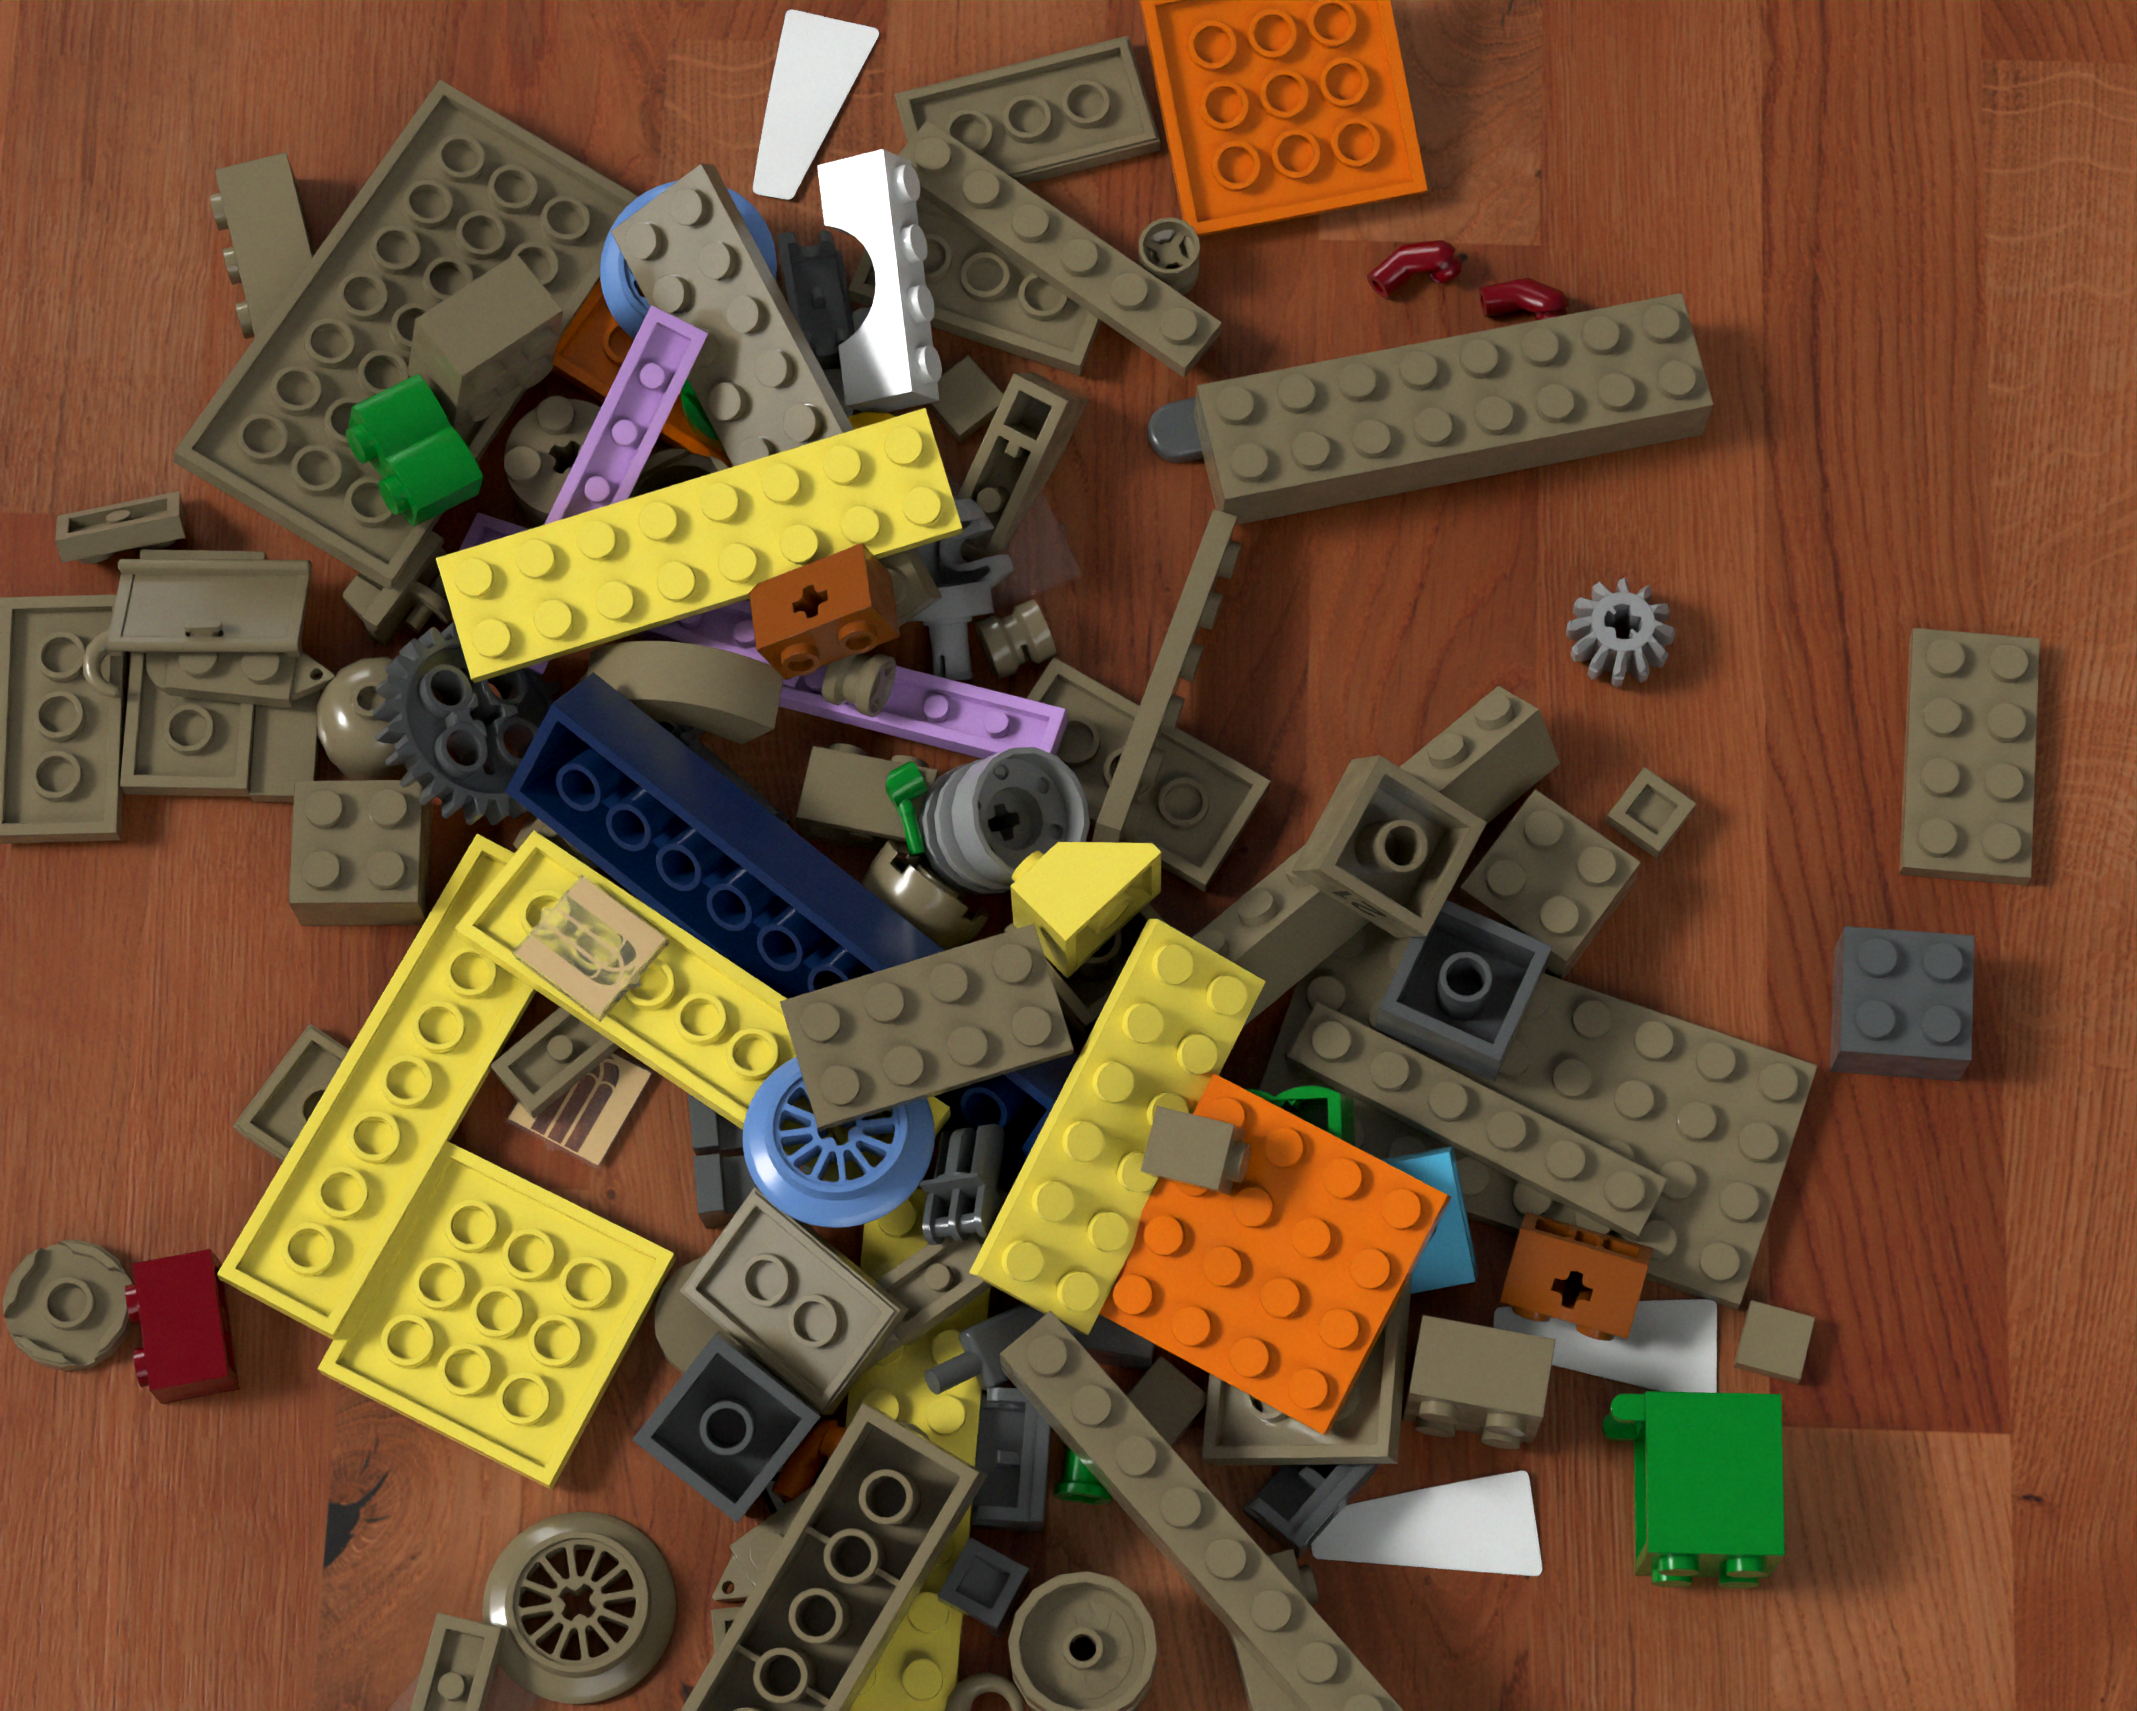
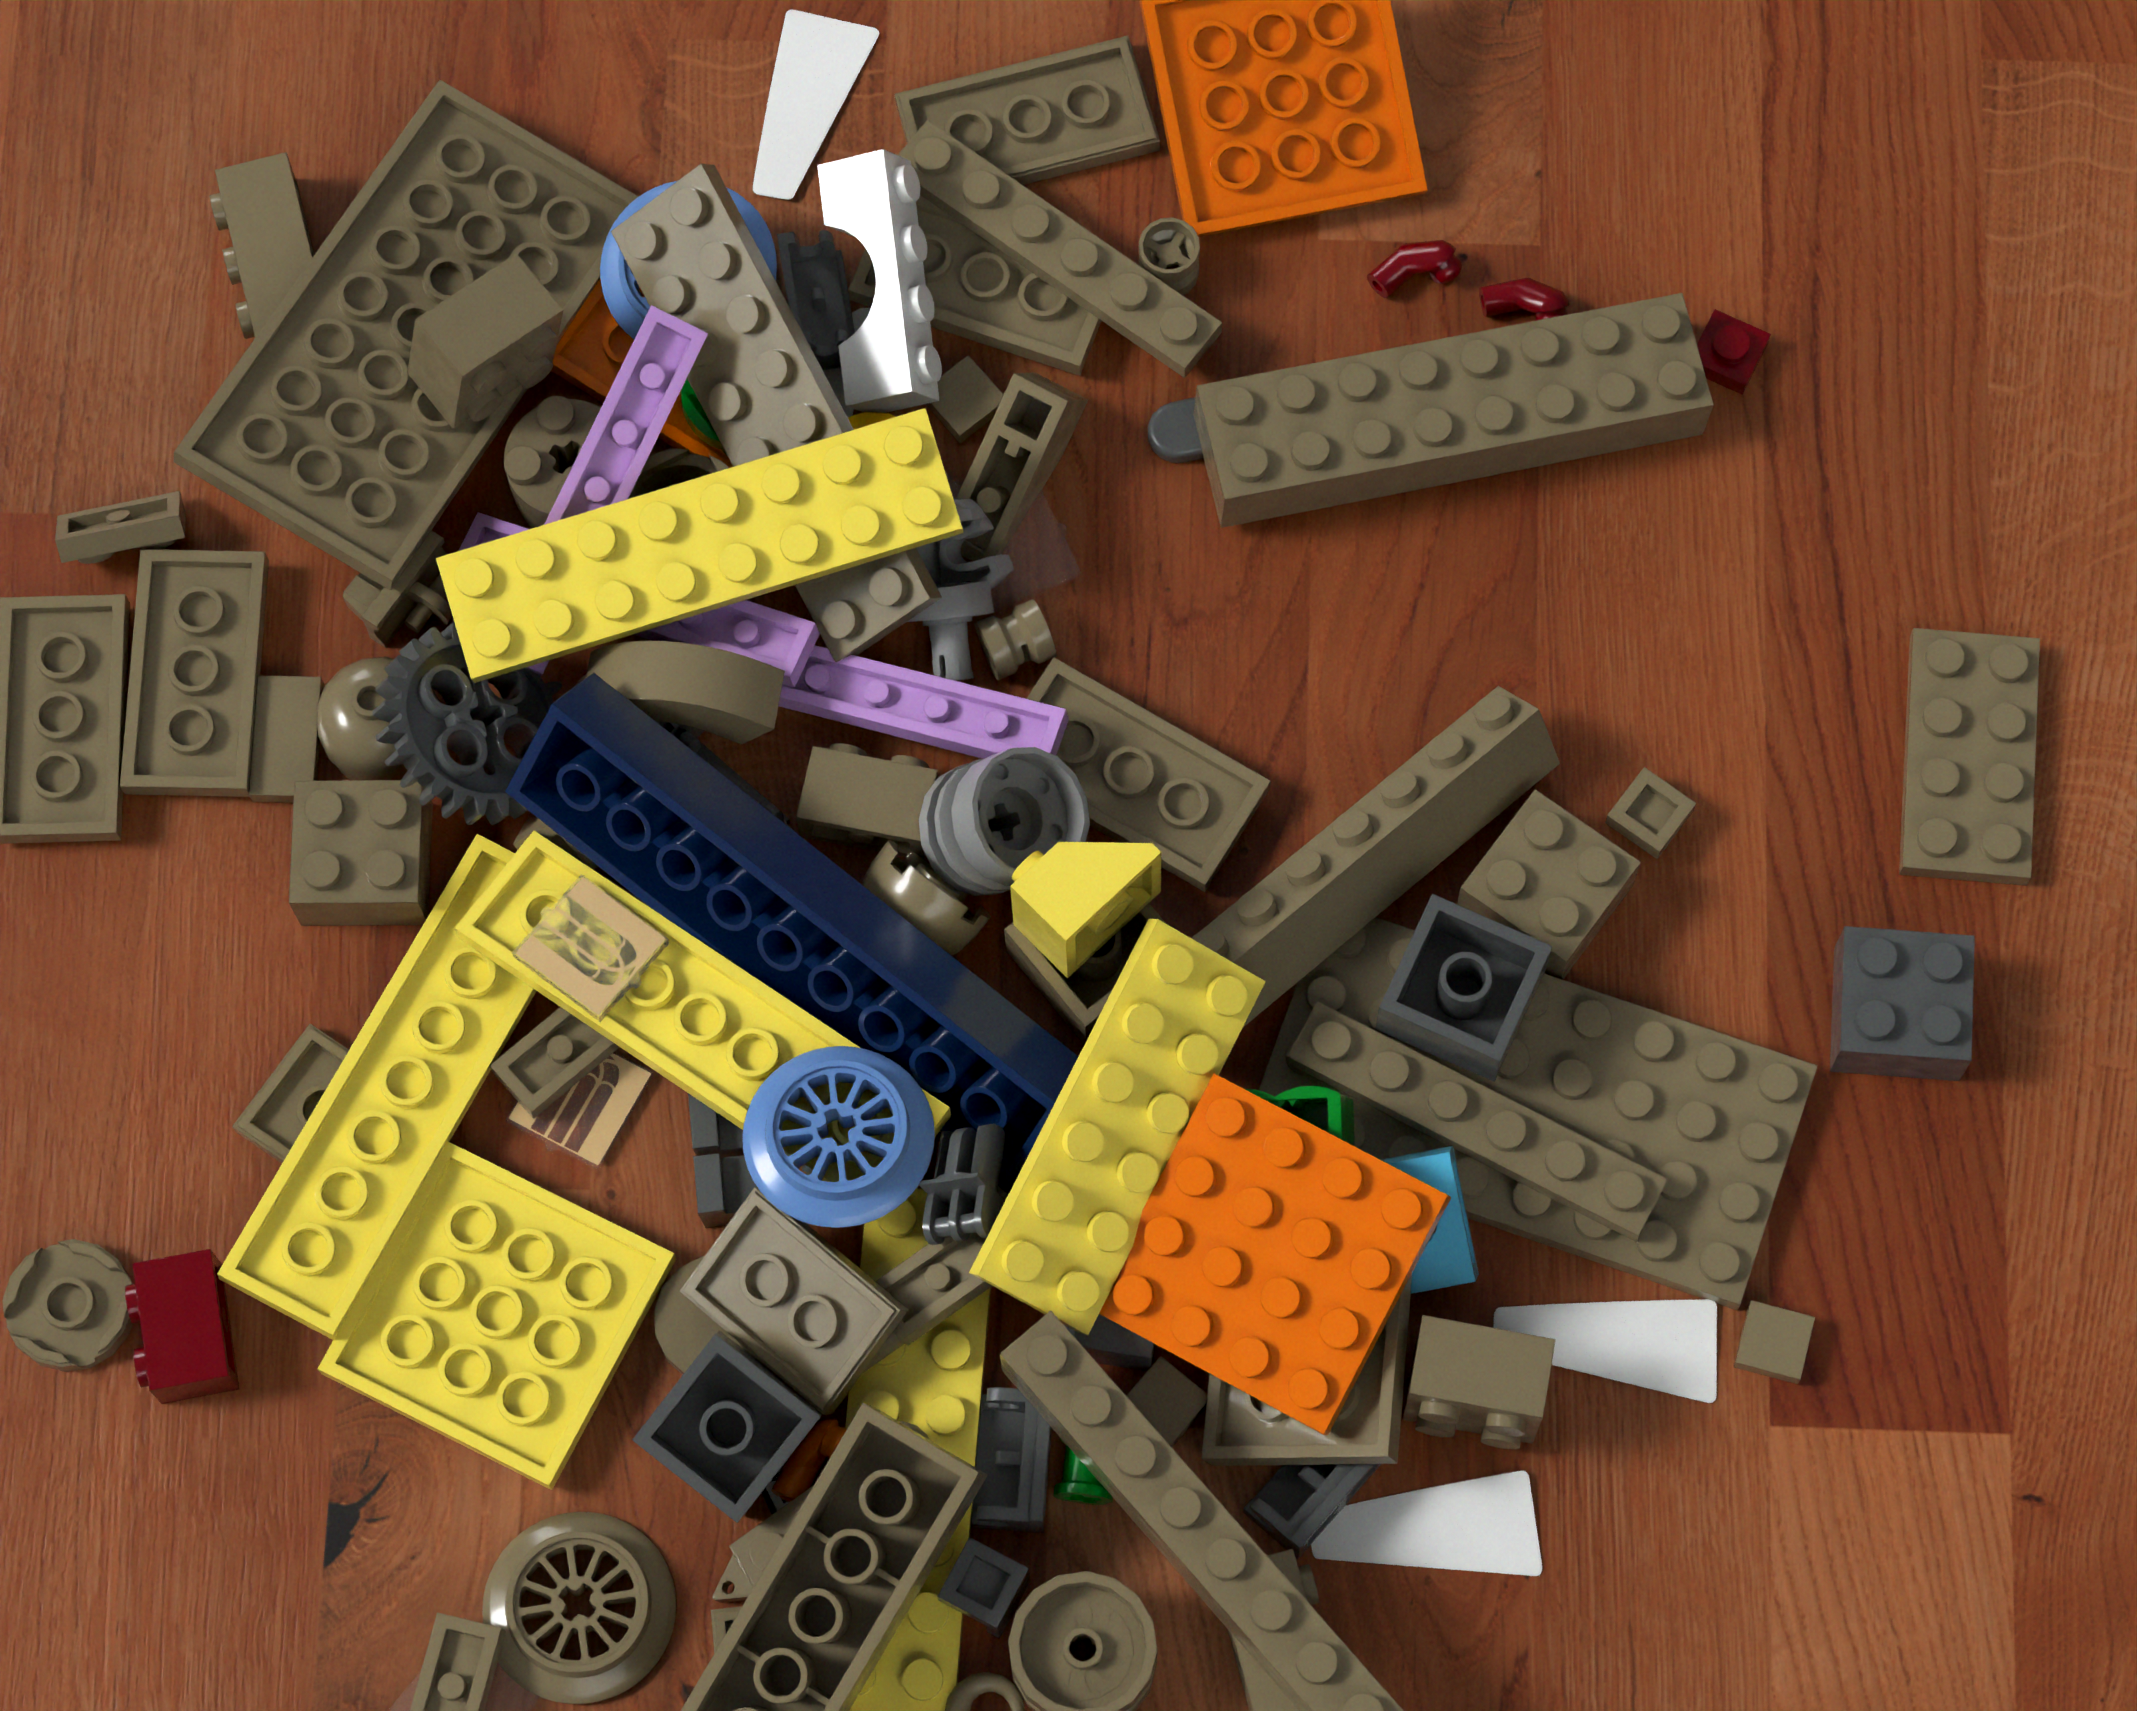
(210, 606): dark tan door -> none
(218, 676): dark tan plate -> none
(414, 451): green brick -> none
(824, 612): dark orange brick -> none
(860, 681): dark tan wheel -> none
(902, 787): green hand -> none
(926, 1027): dark tan plate -> none
(982, 1350): dark grey piece -> none
(1177, 660): dark tan plate -> none
(1196, 1151): dark tan brick -> none
(1389, 847): dark tan brick -> none
(1610, 1281): dark orange brick -> none
(1641, 624): light grey gear -> none
(1704, 1484): green container -> none
(1731, 350): none -> dark red plate

